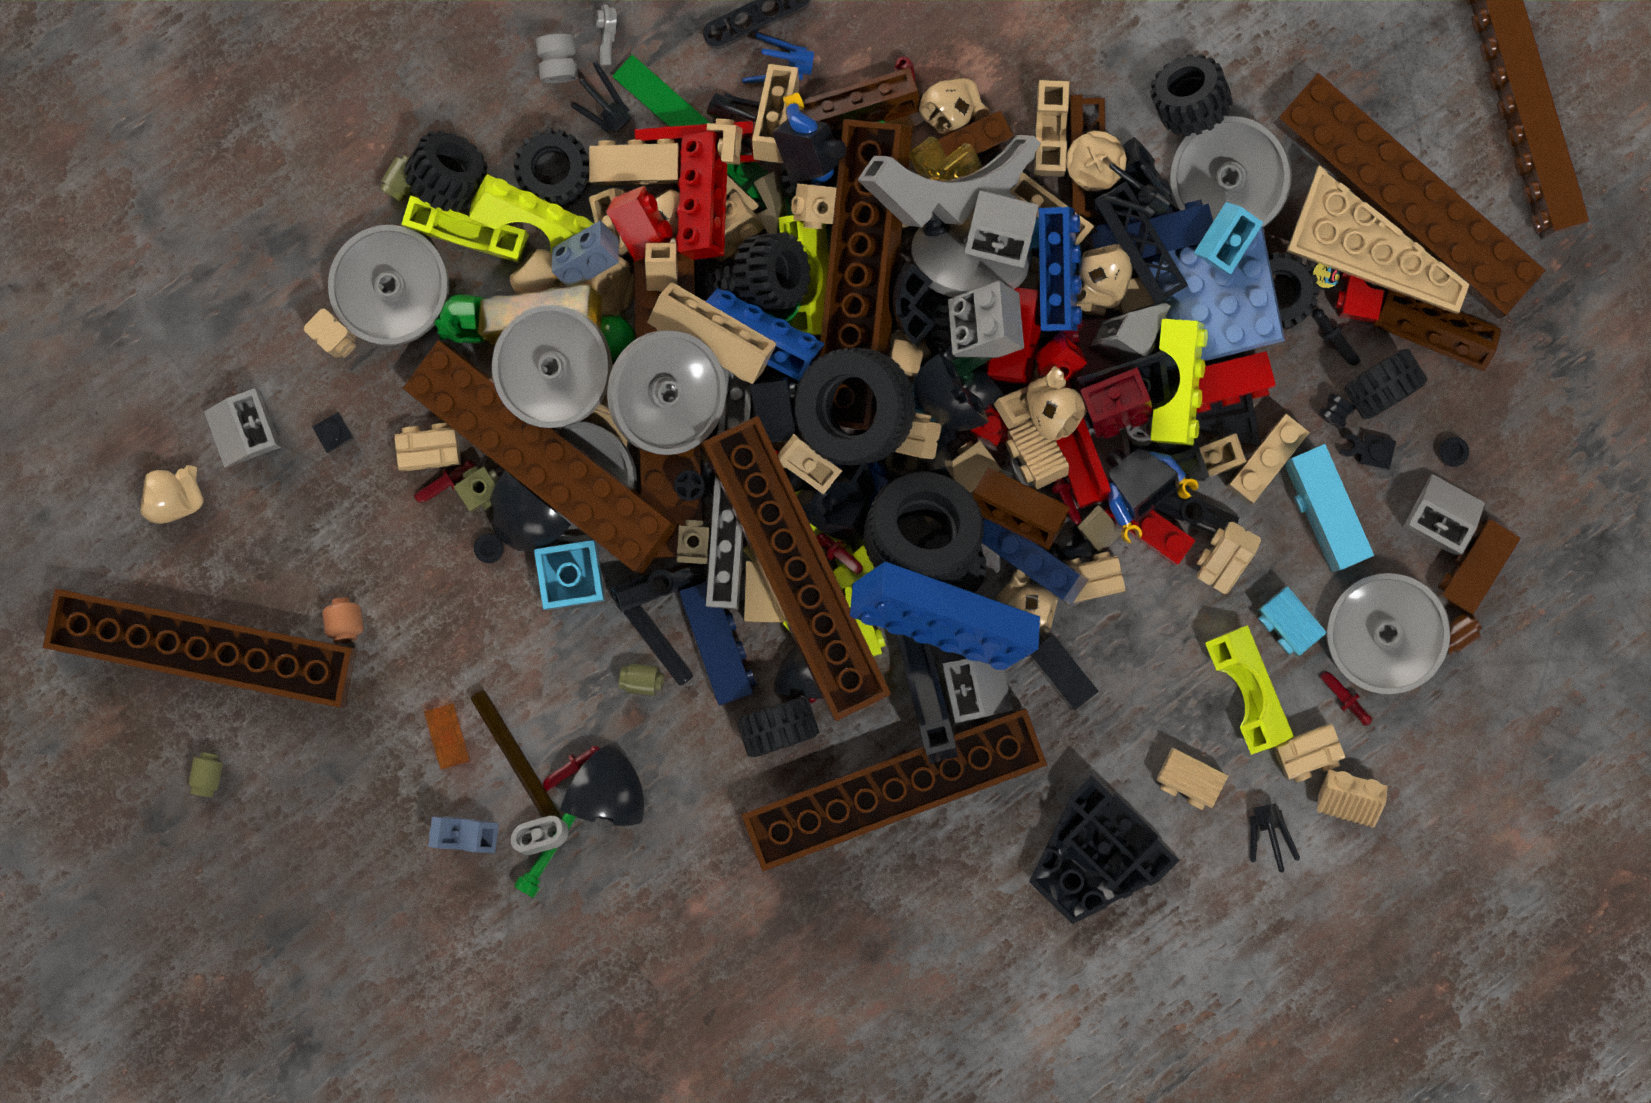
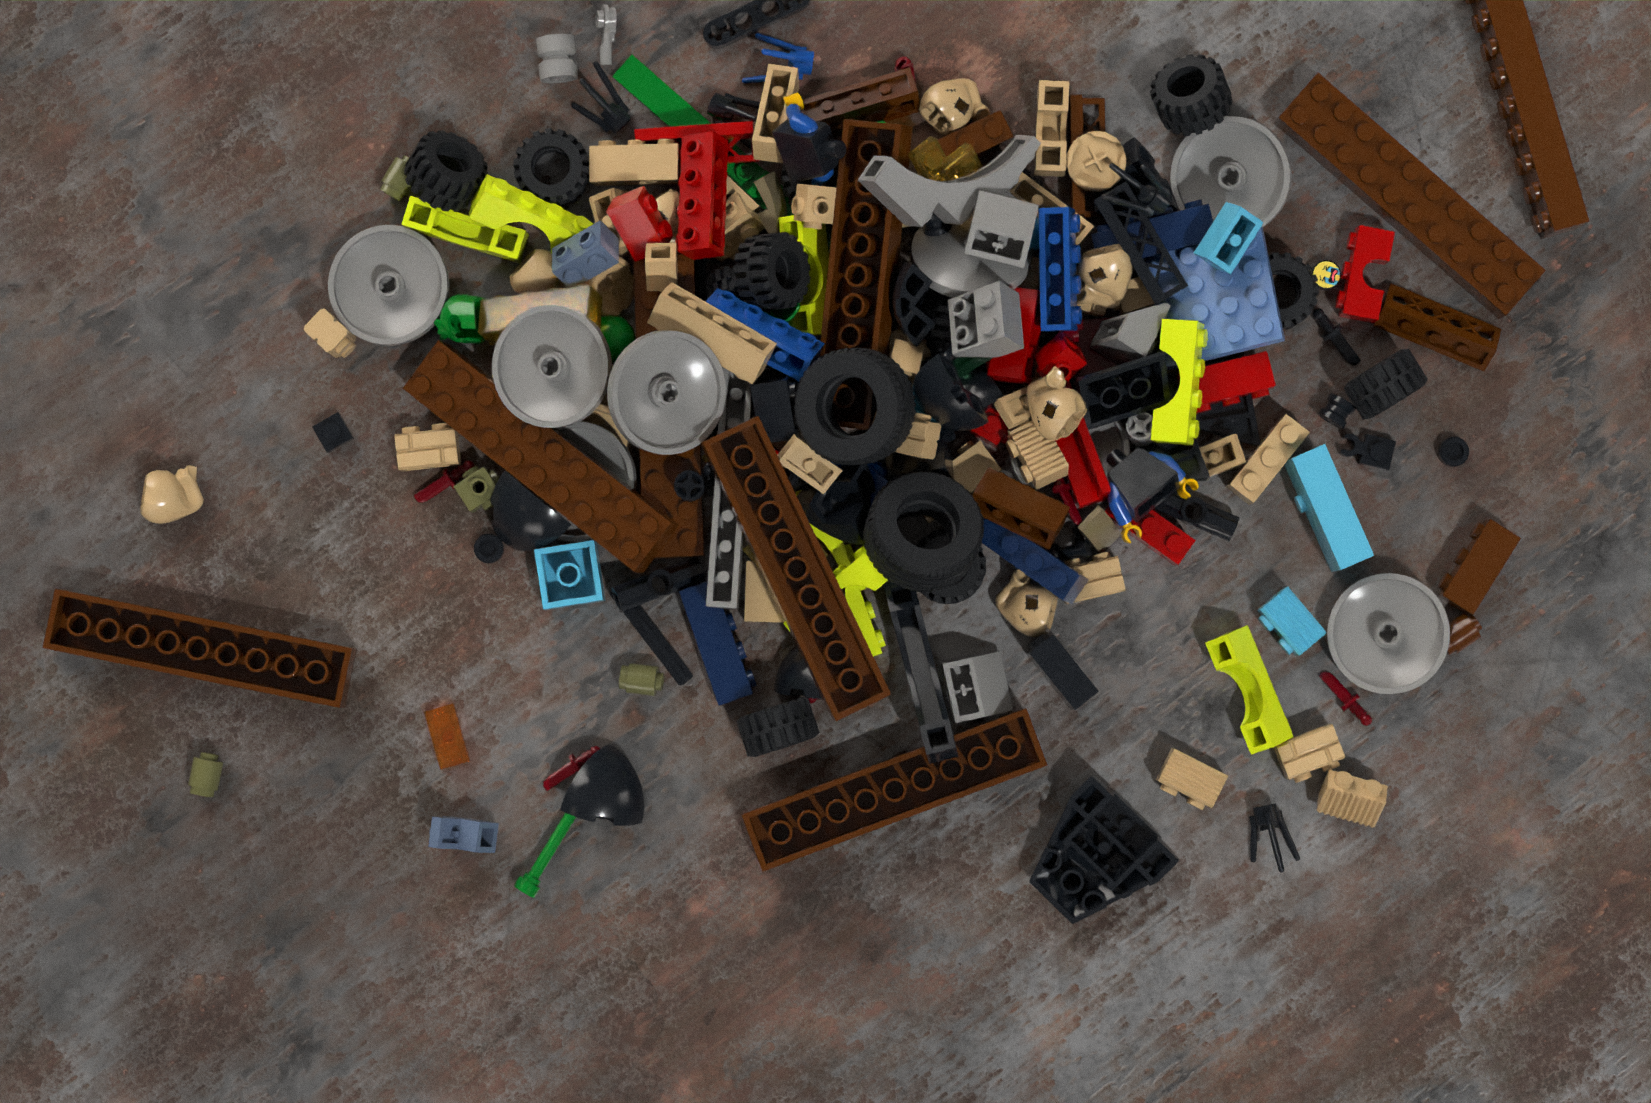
(242, 427): light grey slope -> none
(343, 620): nougat head -> none
(514, 754): dark brown axle -> none
(542, 835): light grey plate -> none
(688, 554): dark tan brick -> none
(730, 145): tan bracket -> none
(838, 552): dark red piece -> none
(944, 616): blue brick -> none
(1117, 403): dark red bracket -> none
(1228, 557): tan brick -> none
(1361, 242): tan wing -> none
(1445, 515): light grey slope -> none

